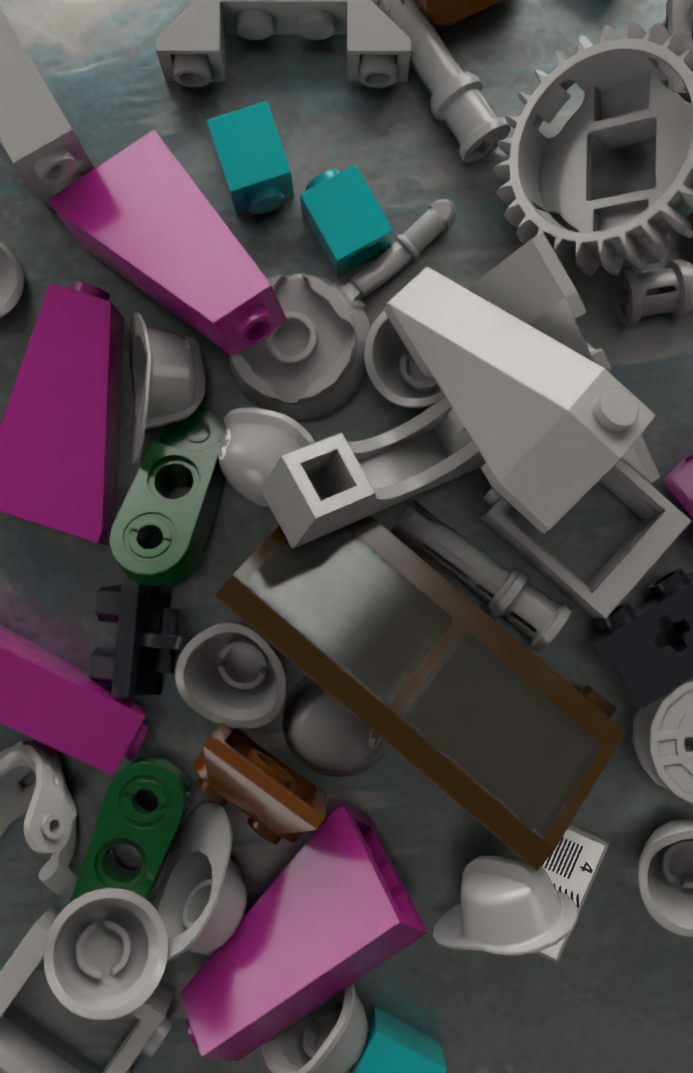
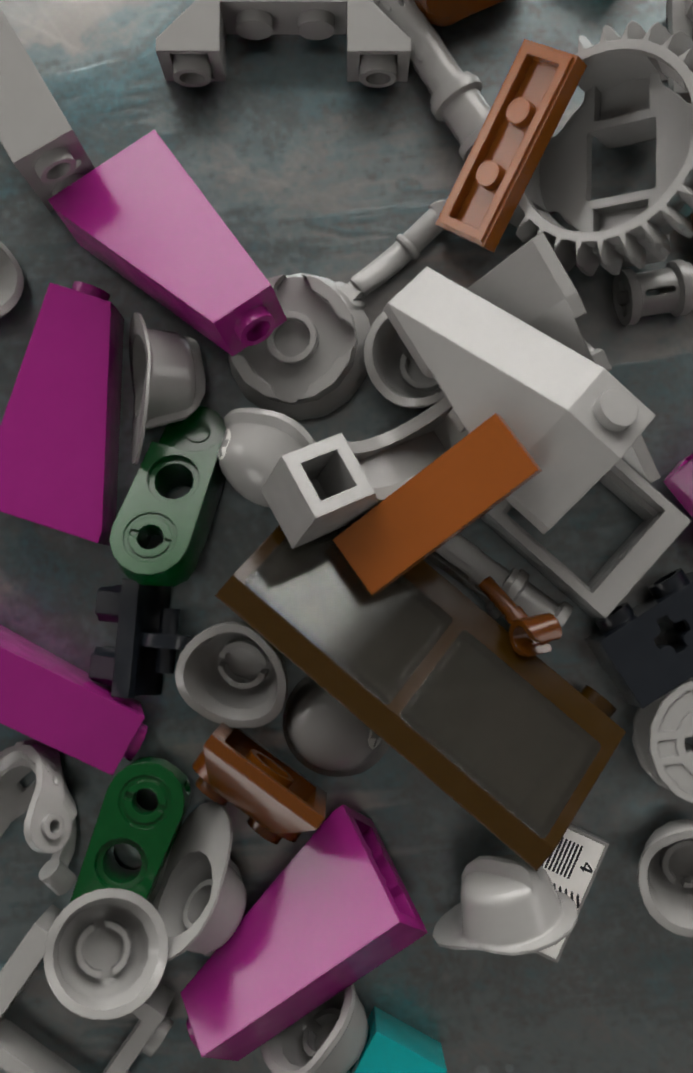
(252, 159): teal brick -> none
(345, 219): teal brick -> none
(437, 504): none -> dark orange tile
(511, 143): none -> dark orange tile
(527, 634): none -> reddish brown hand

